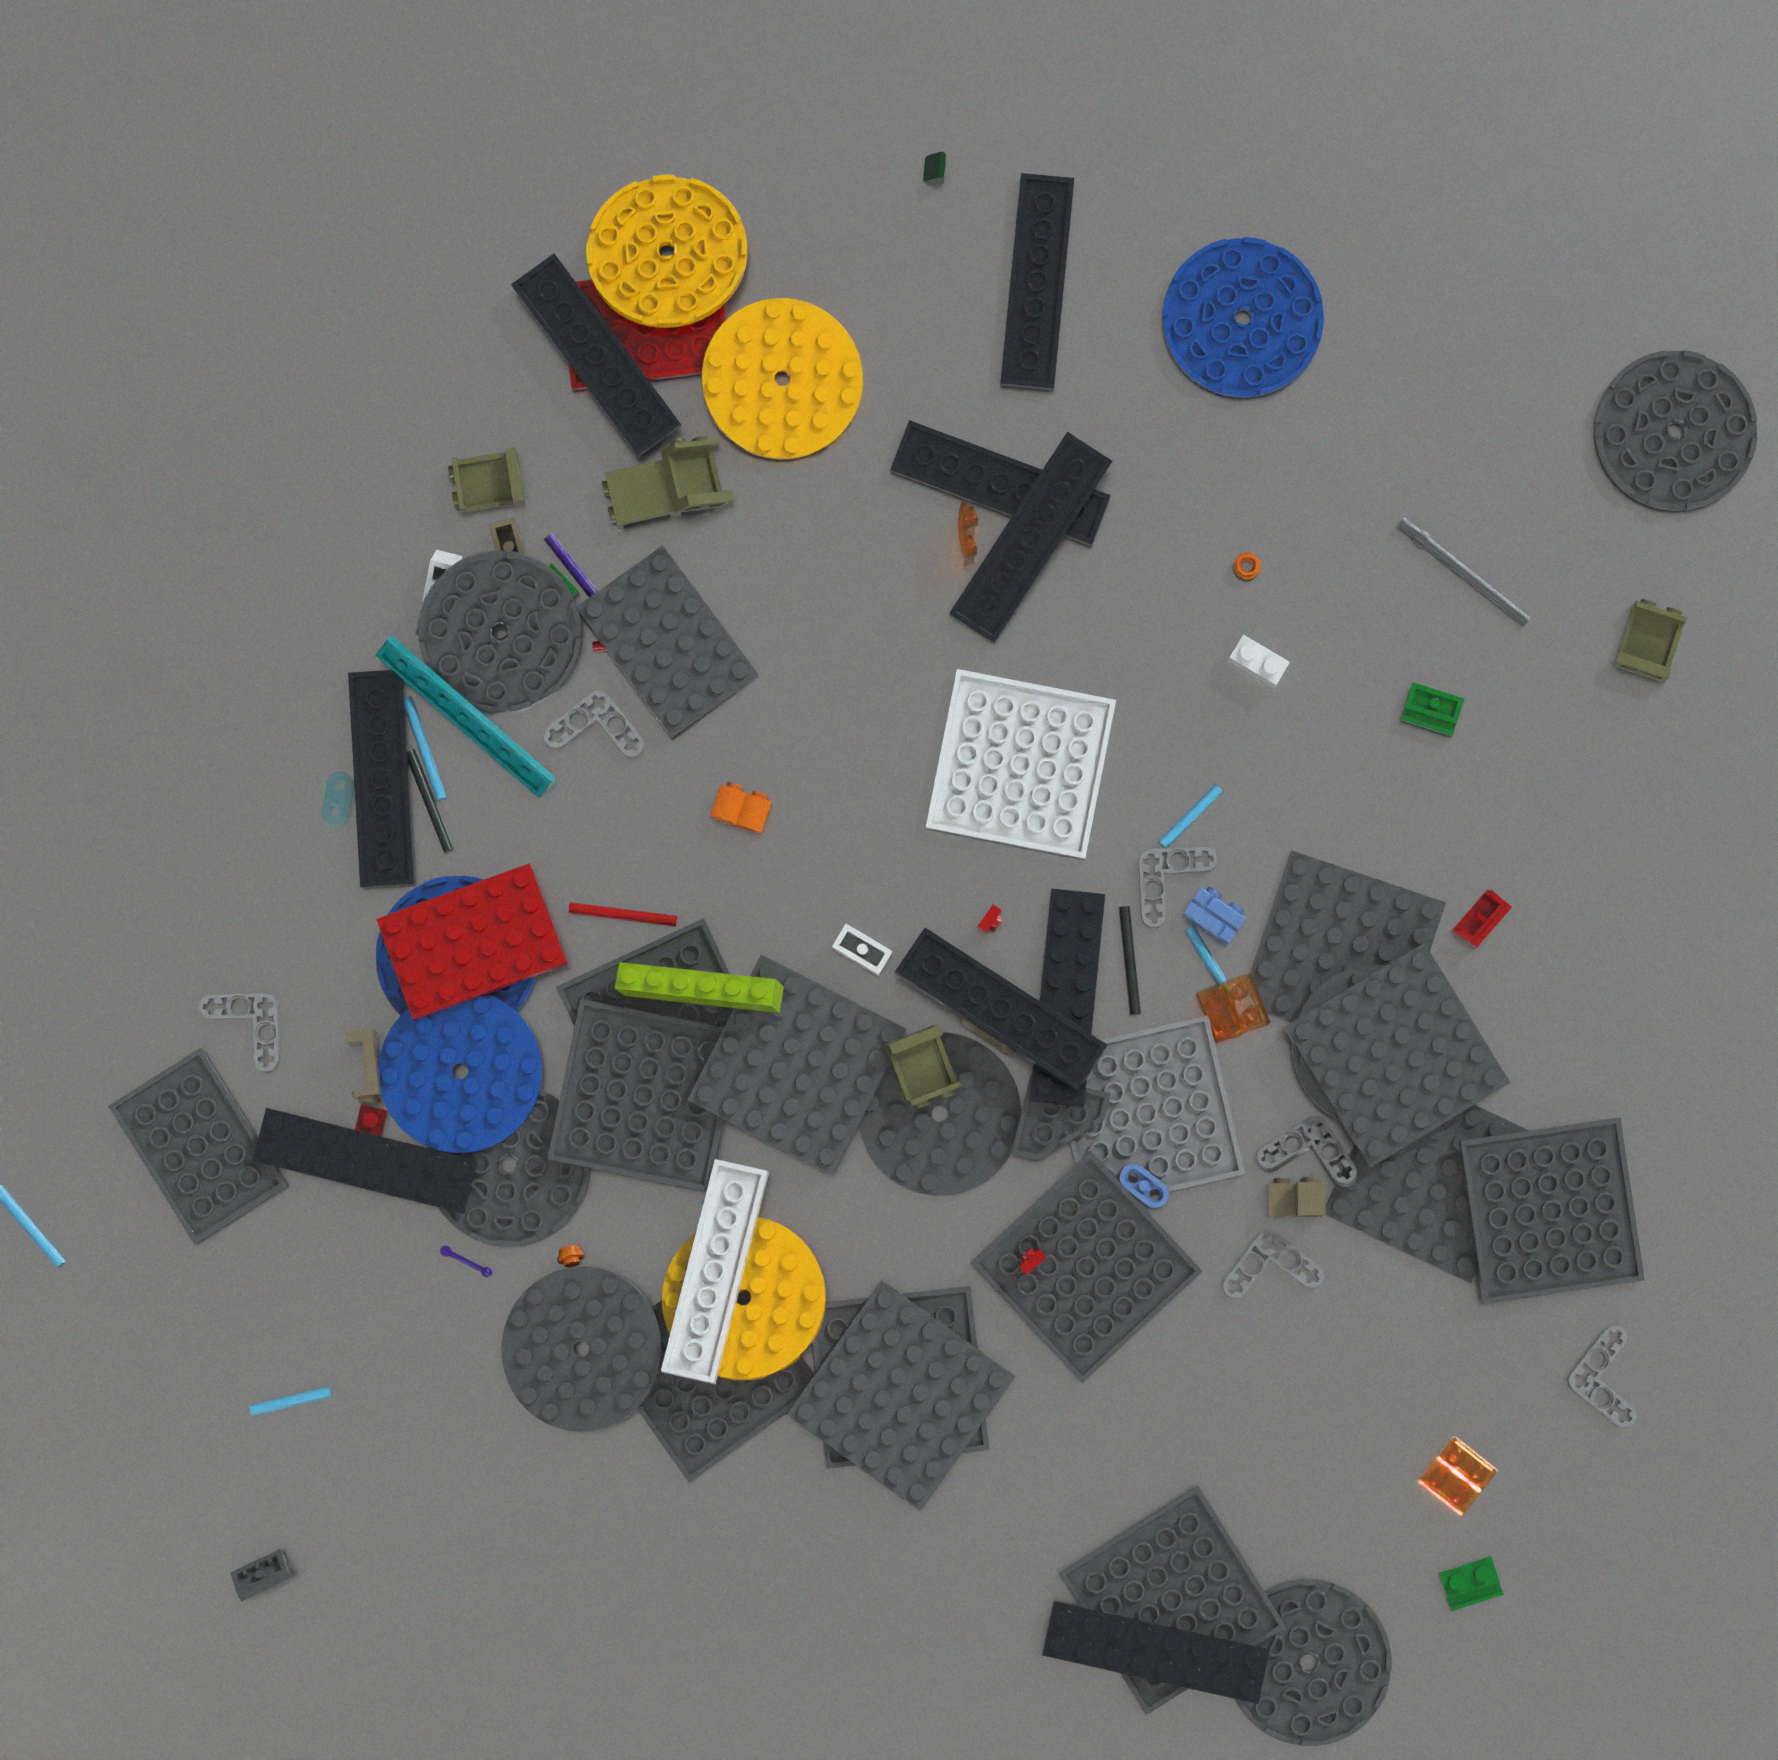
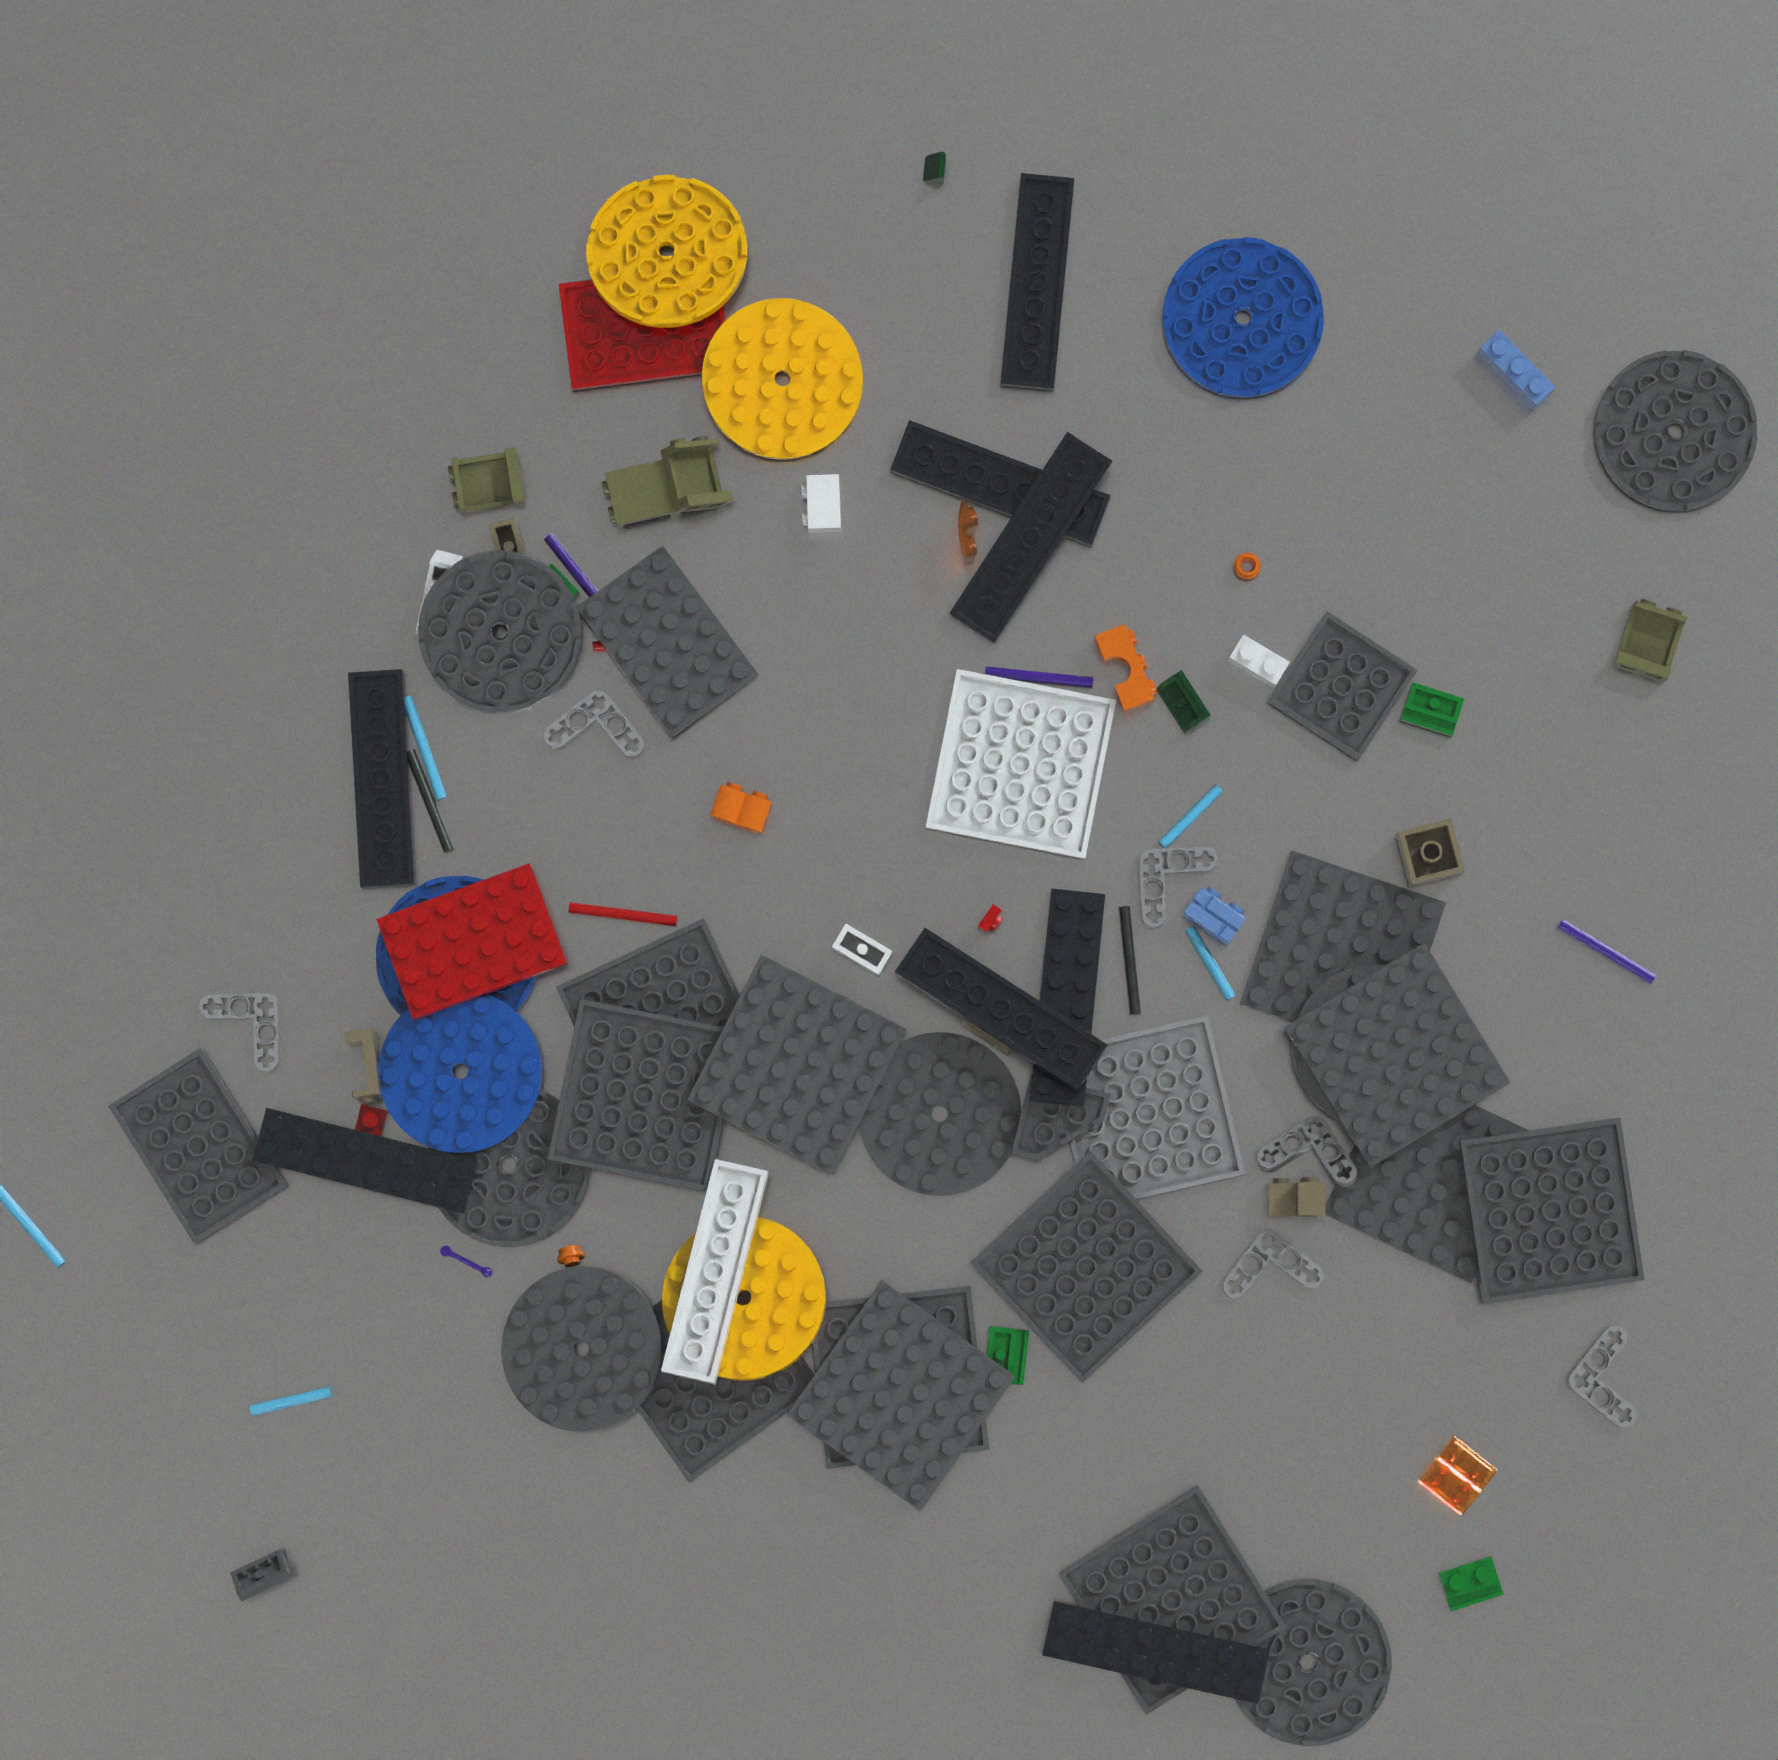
(338, 798): clear light blue plate -> none
(465, 716): teal tile -> none
(596, 355): black plate -> none
(699, 987): lime brick -> none
(822, 503): none -> white brick
(922, 1066): olive panel -> none
(1009, 1350): none -> green plate
(1031, 1259): red plate -> none
(1041, 677): none -> dark purple bar
(1119, 645): none -> orange arch
(1145, 1183): medium blue plate -> none
(1183, 702): none -> dark green hinge
(1233, 1007): clear orange slope -> none
(1342, 685): none -> dark grey plate
(1423, 538): dark grey bar -> none
(1430, 852): none -> dark tan brick
(1481, 918): red hinge -> none
(1516, 370): none -> medium blue brick
(1606, 951): none -> dark purple bar

